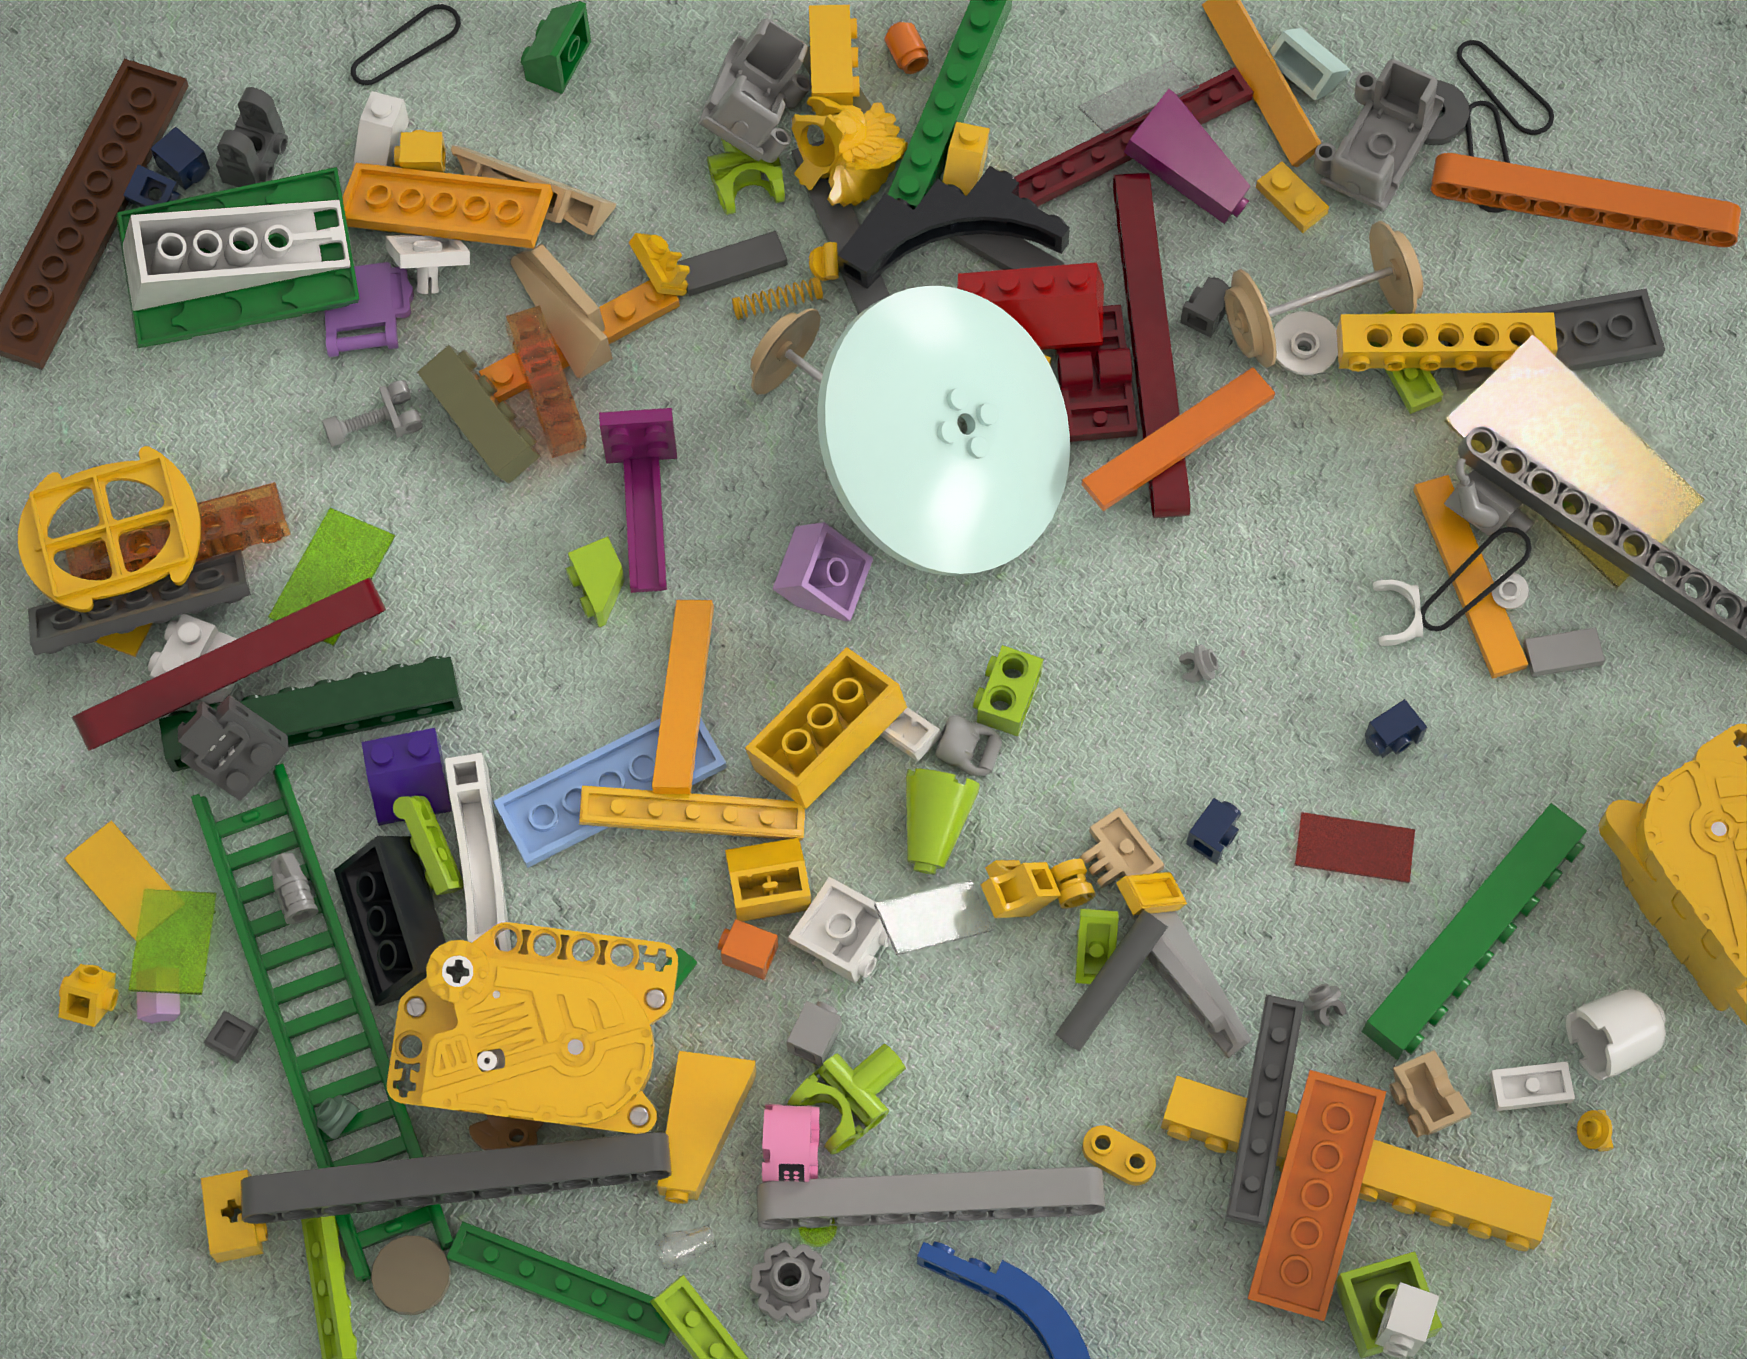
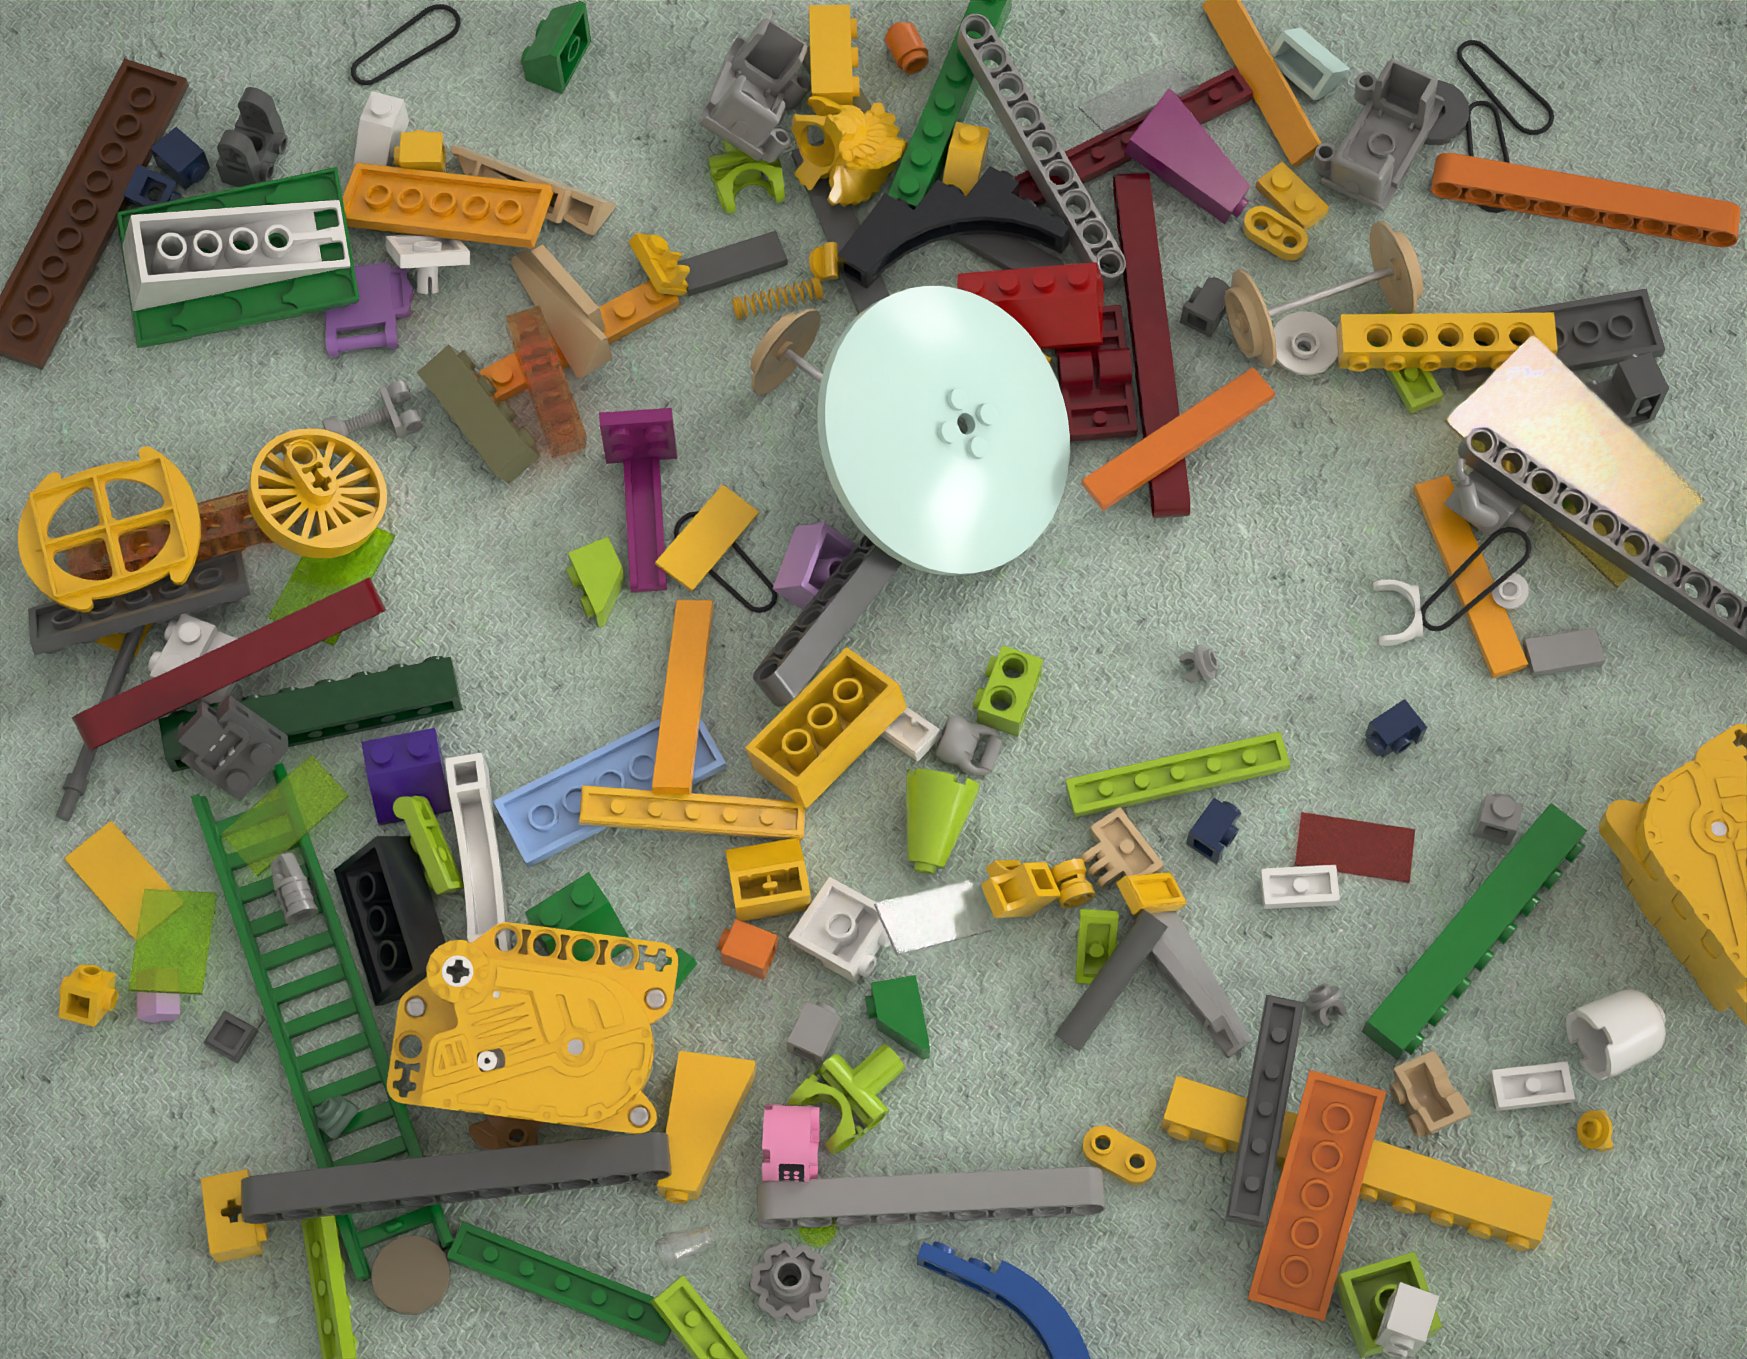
(76, 782): none -> dark grey bar
(285, 815): none -> clear neon green piece
(316, 491): none -> yellow piece
(577, 908): none -> green slope
(707, 537): none -> yellow piece
(725, 584): none -> black piece
(824, 622): none -> dark grey beam
(900, 1013): none -> green slope
(1038, 135): none -> light grey beam
(1177, 774): none -> lime plate
(1276, 233): none -> yellow plate
(1299, 886): none -> white plate
(1501, 813): none -> light grey brick
(1634, 390): none -> dark grey brick

